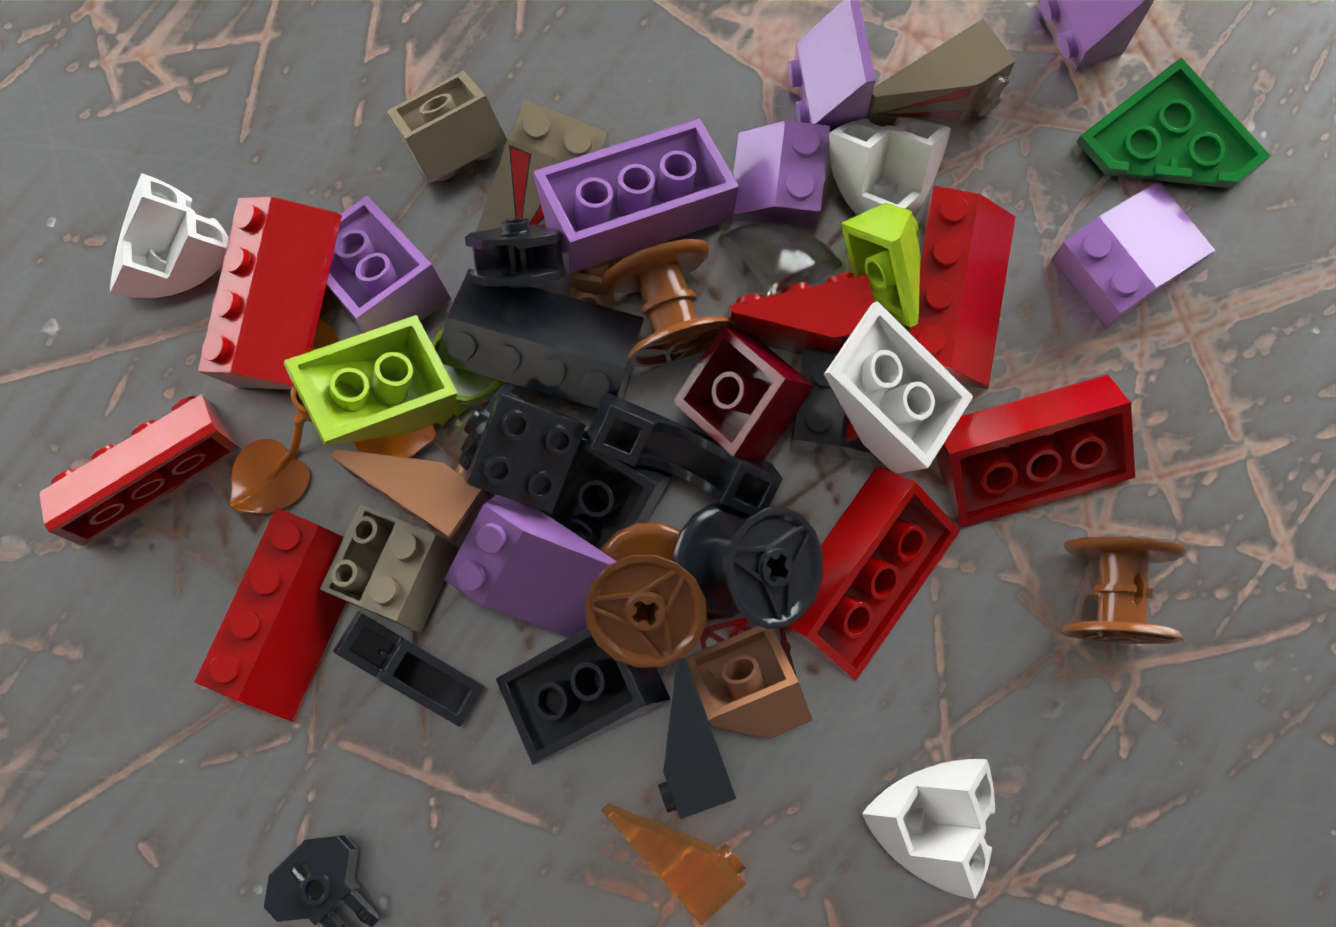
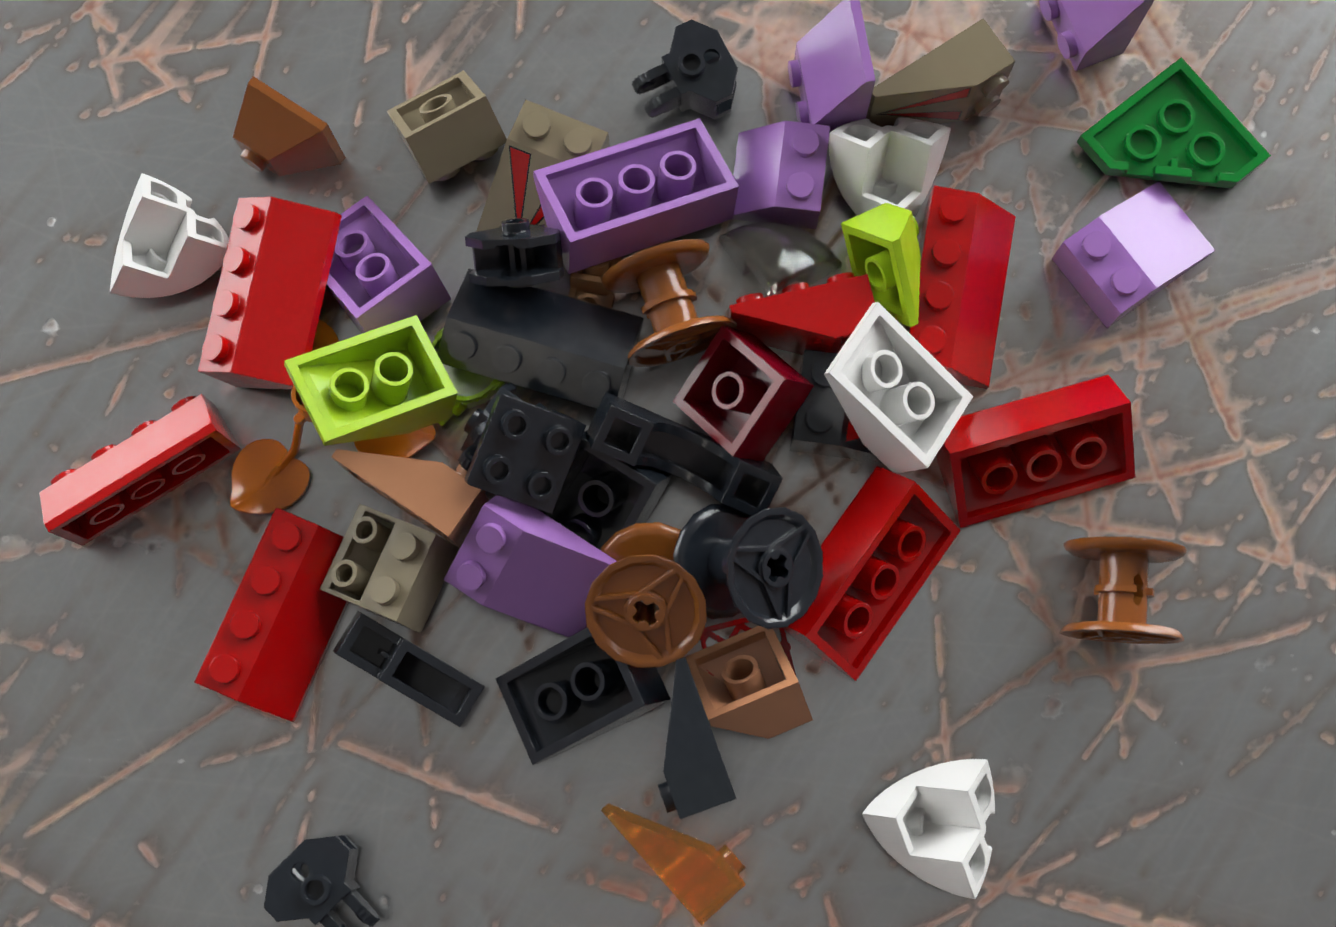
(282, 134): none -> dark orange slope
(696, 72): none -> black hinge

